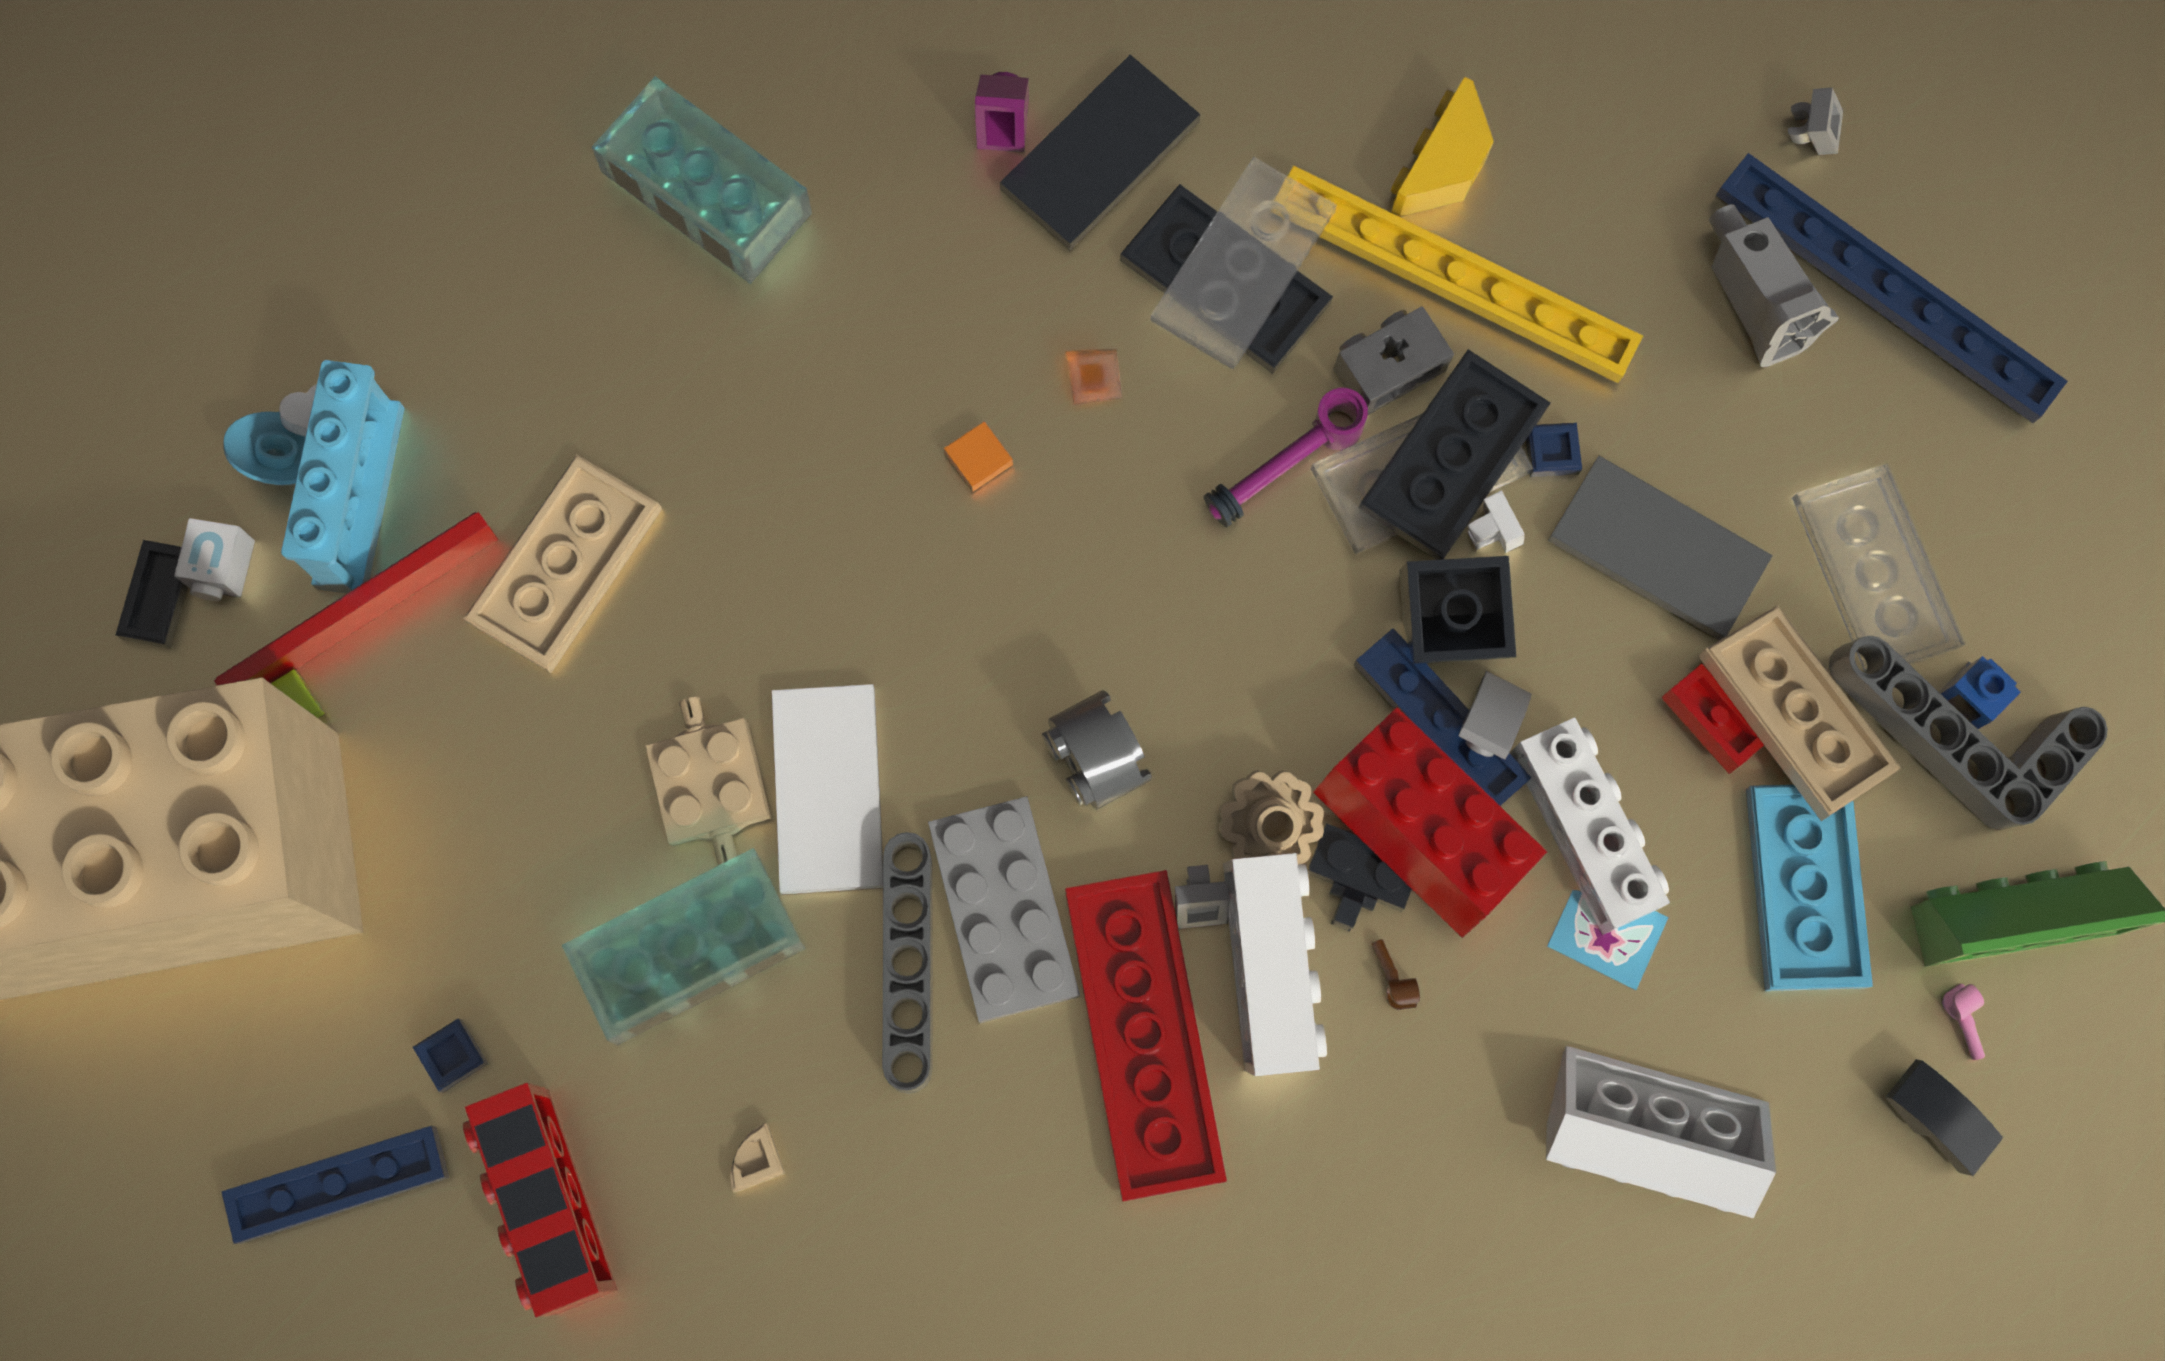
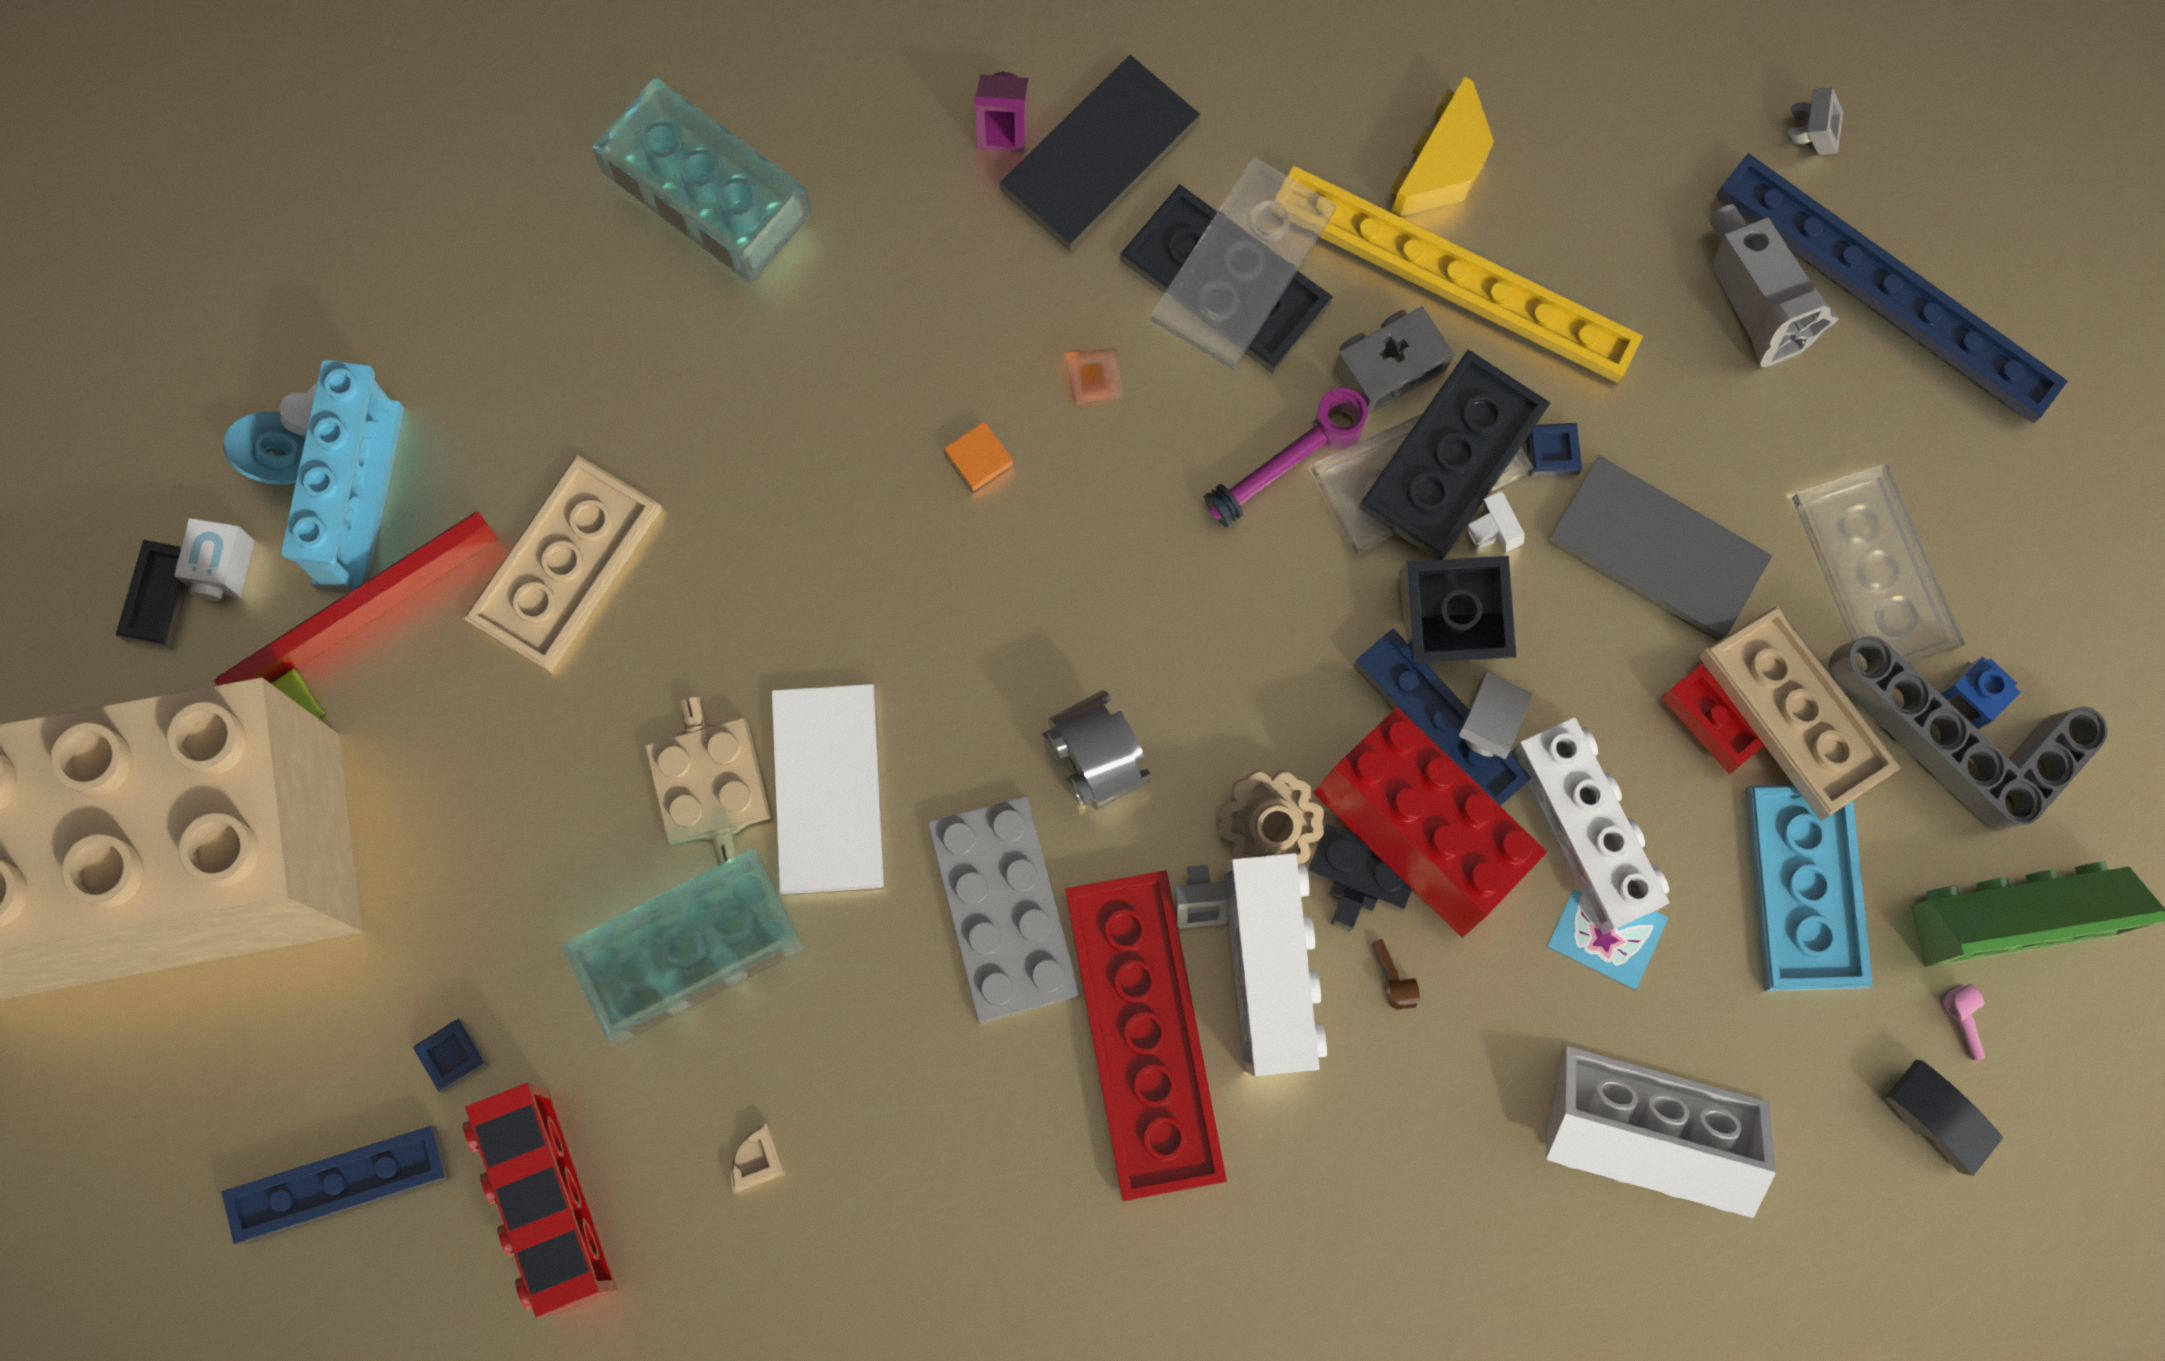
(902, 937): dark grey beam -> none

